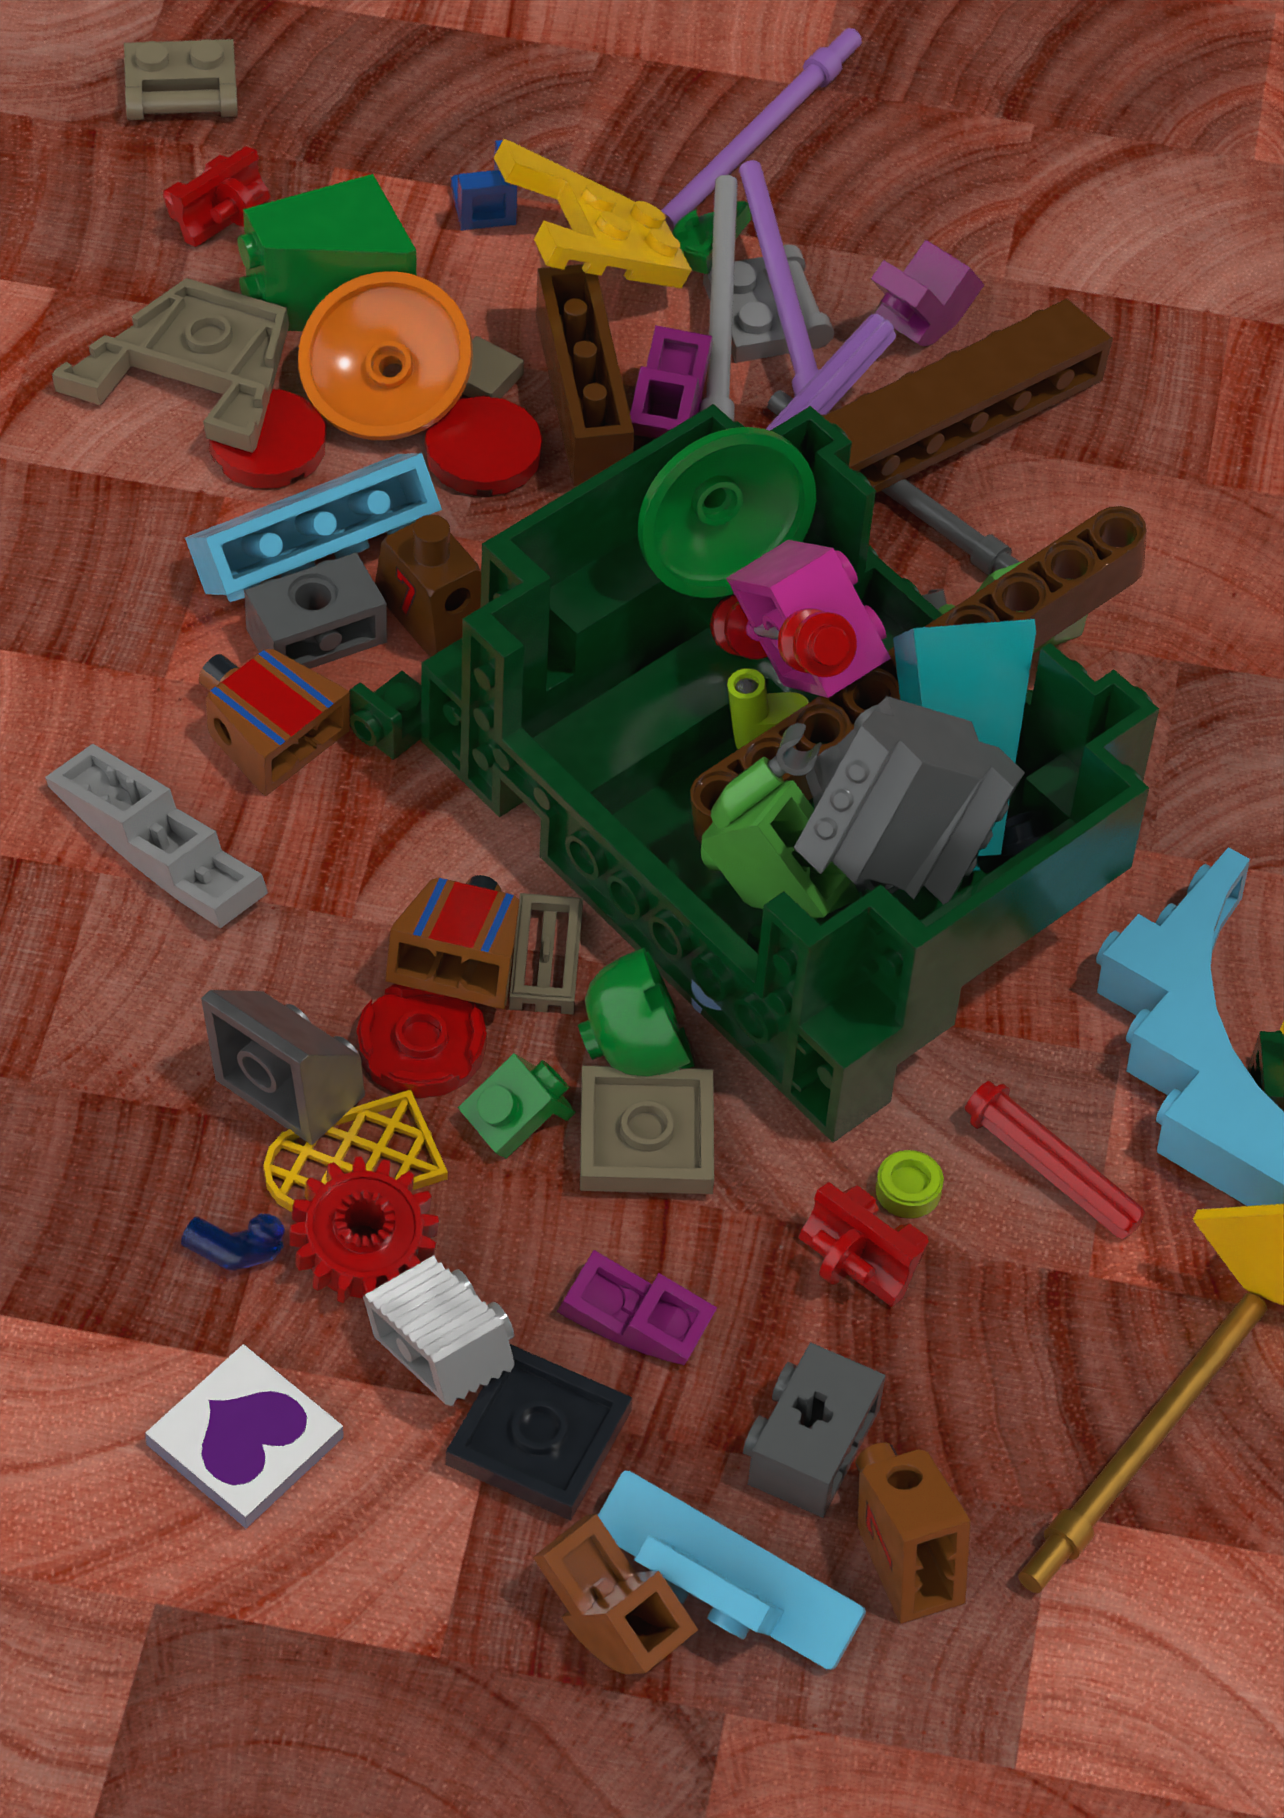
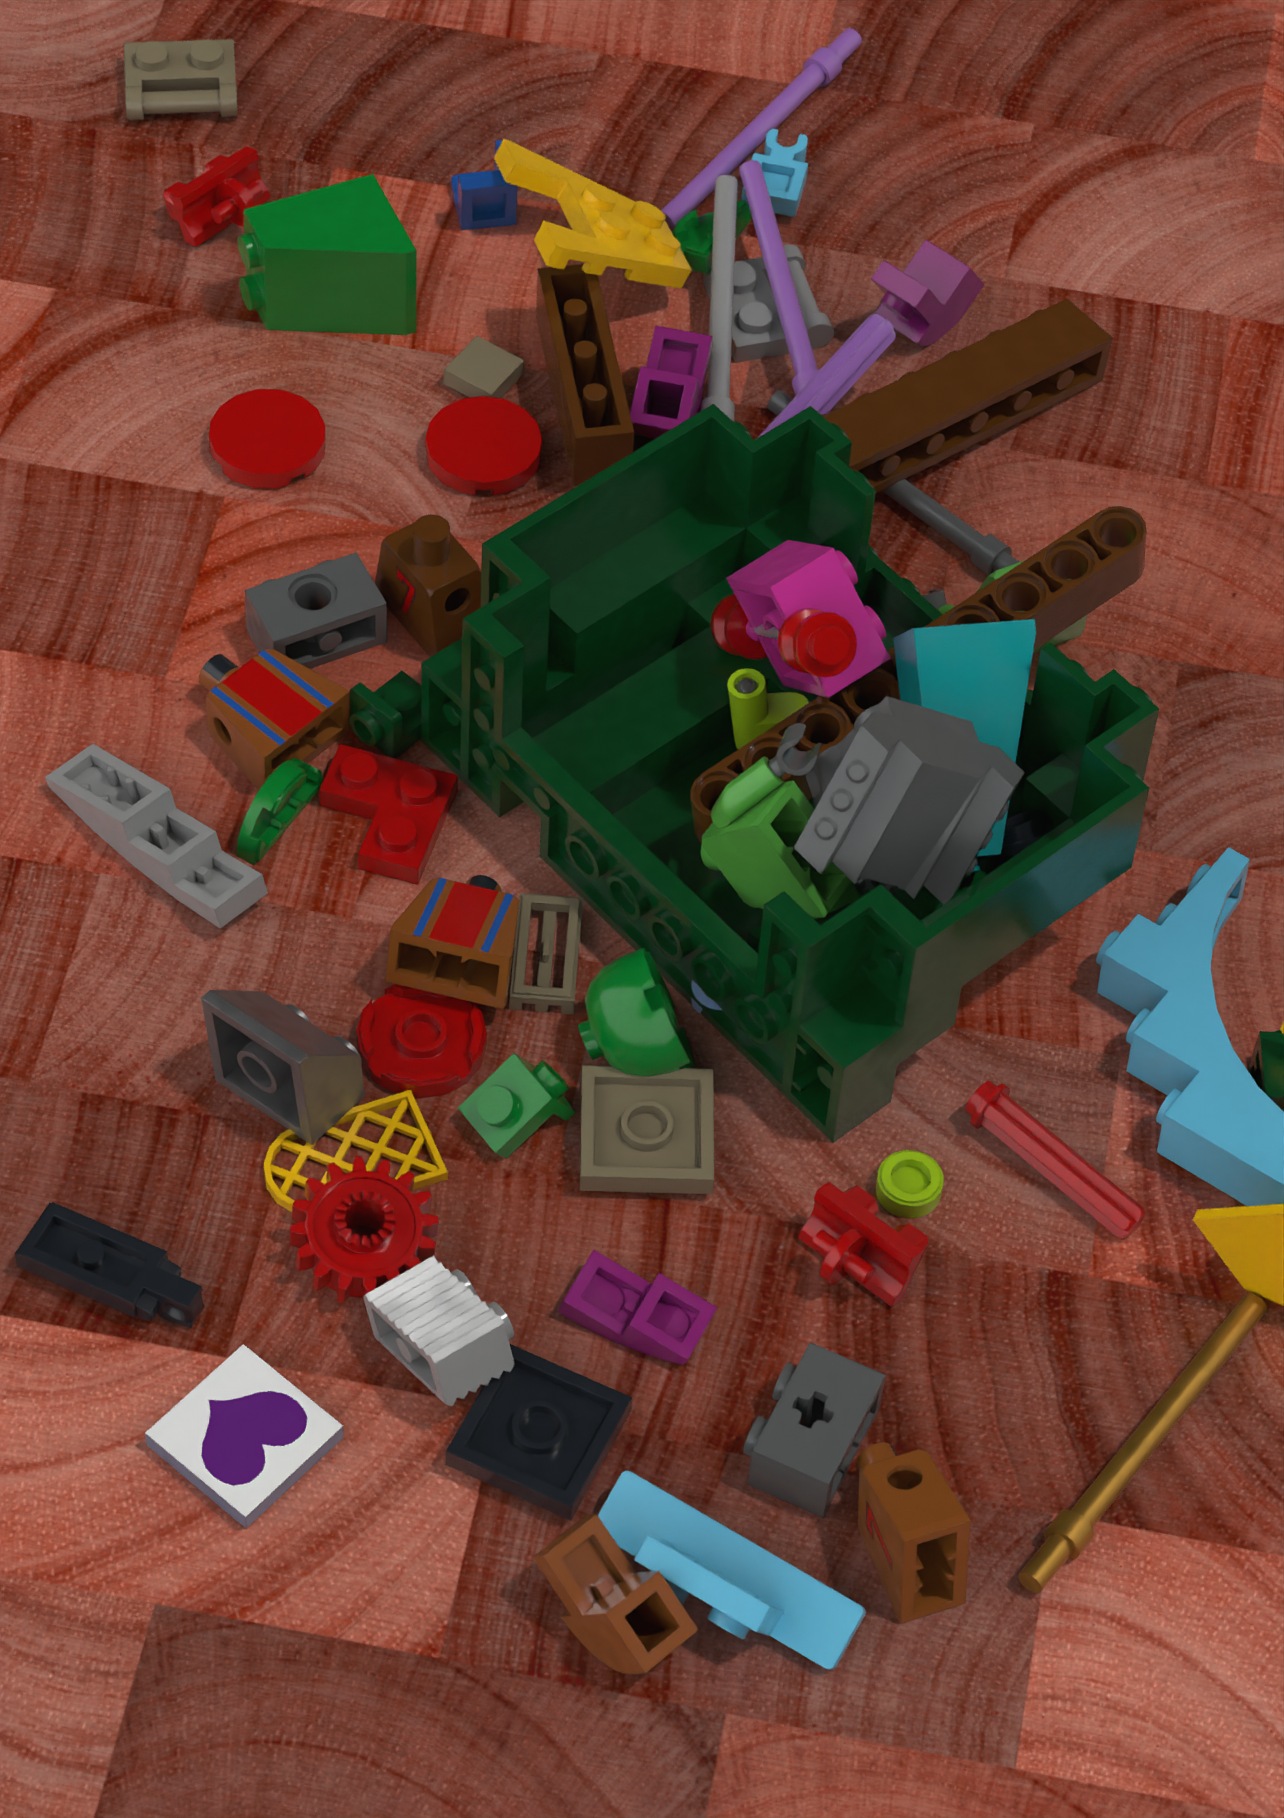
(108, 1267): none -> black hinge
(199, 339): dark tan wing -> none
(237, 1250): clear blue arm -> none
(276, 807): none -> green tile
(313, 524): medium azure brick -> none
(378, 324): orange dish -> none
(402, 801): none -> red plate
(757, 503): green dish -> none
(783, 172): none -> medium azure plate

